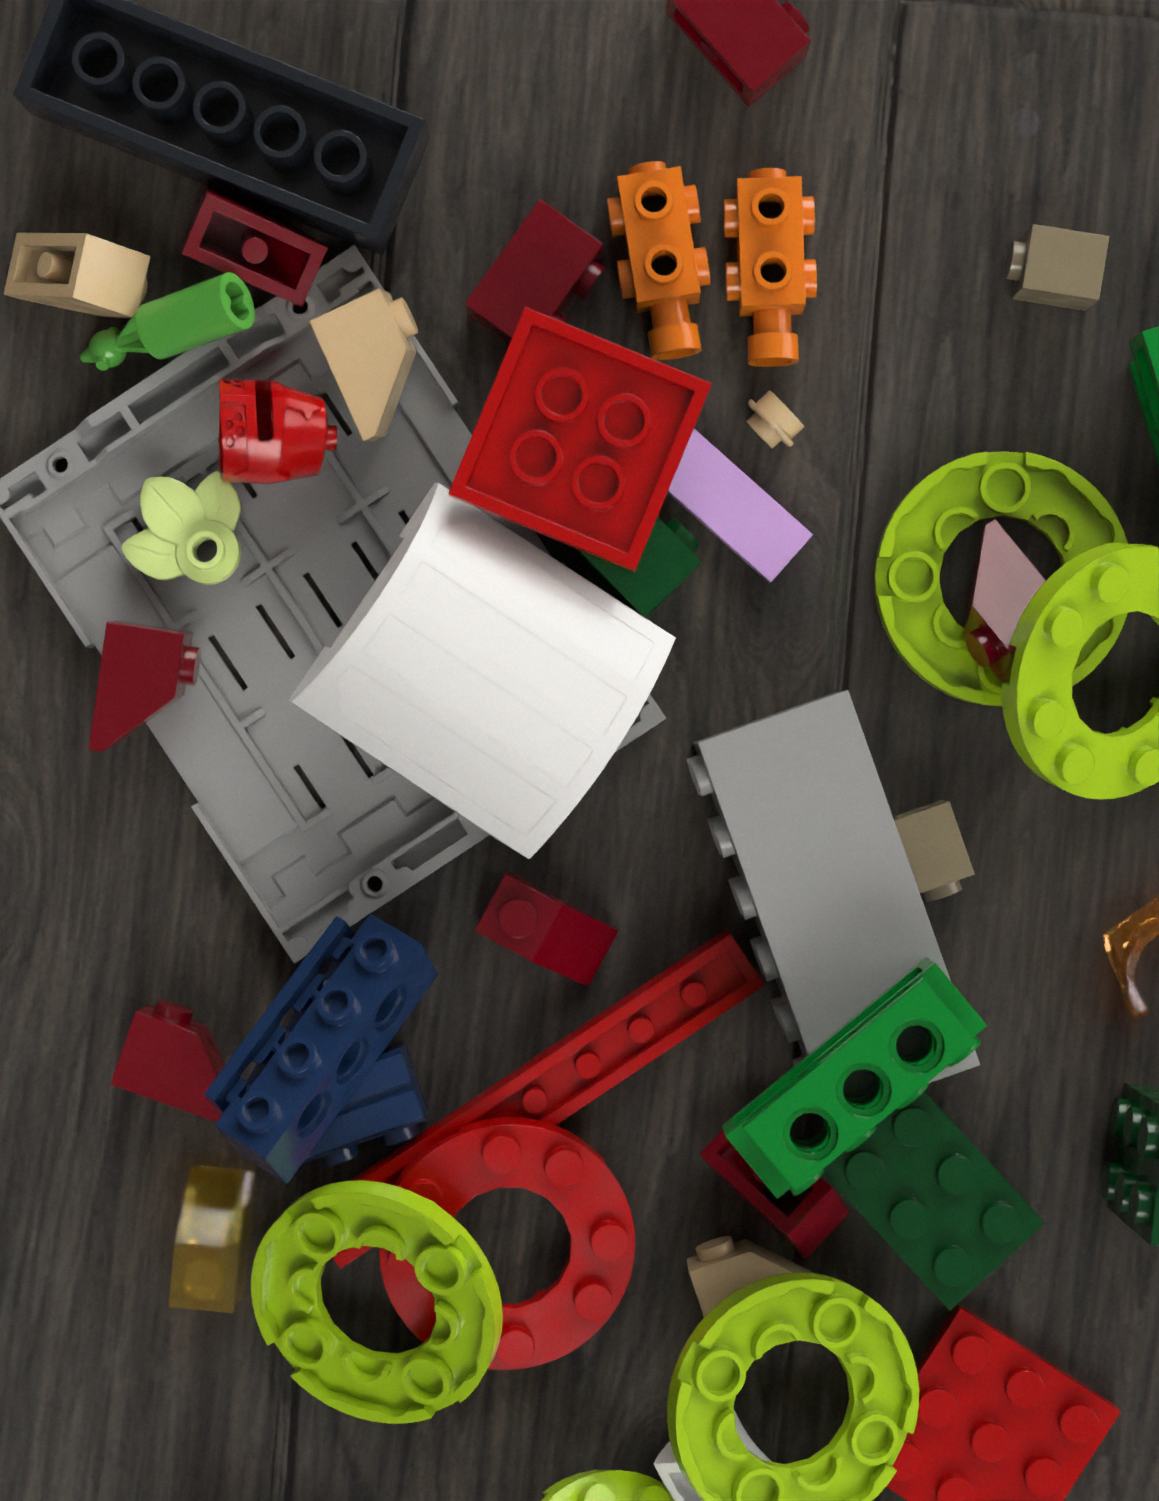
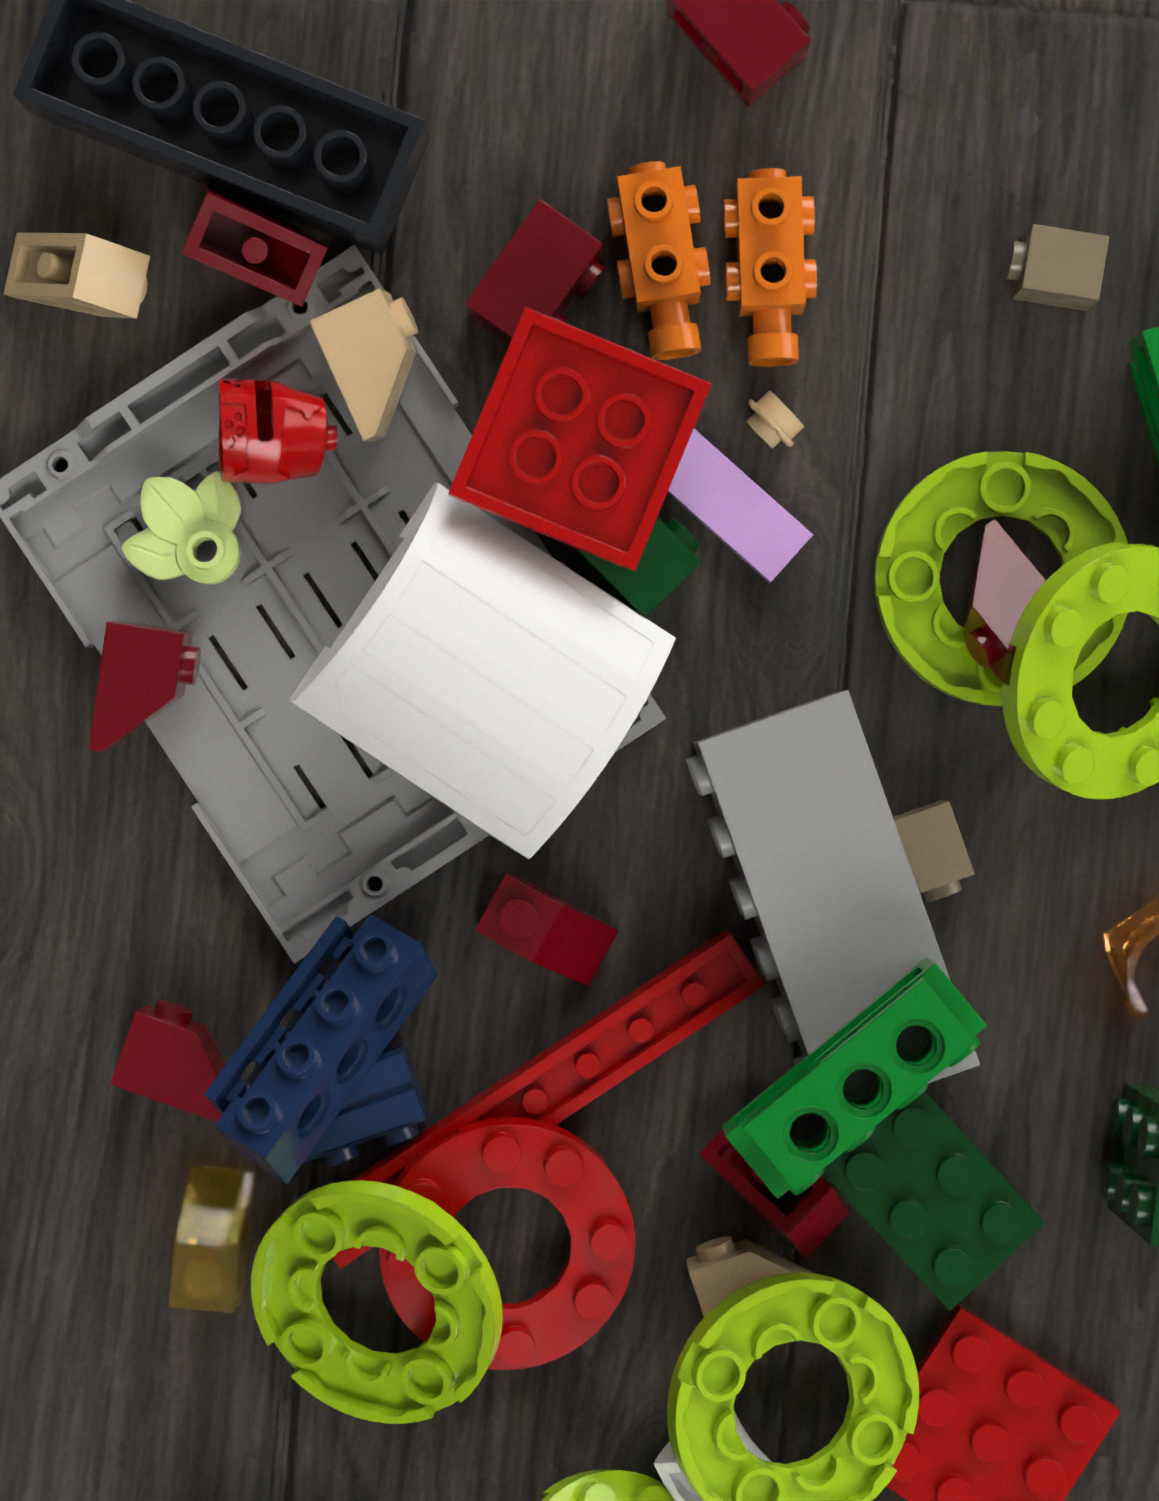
(177, 322): bright green wheel -> none

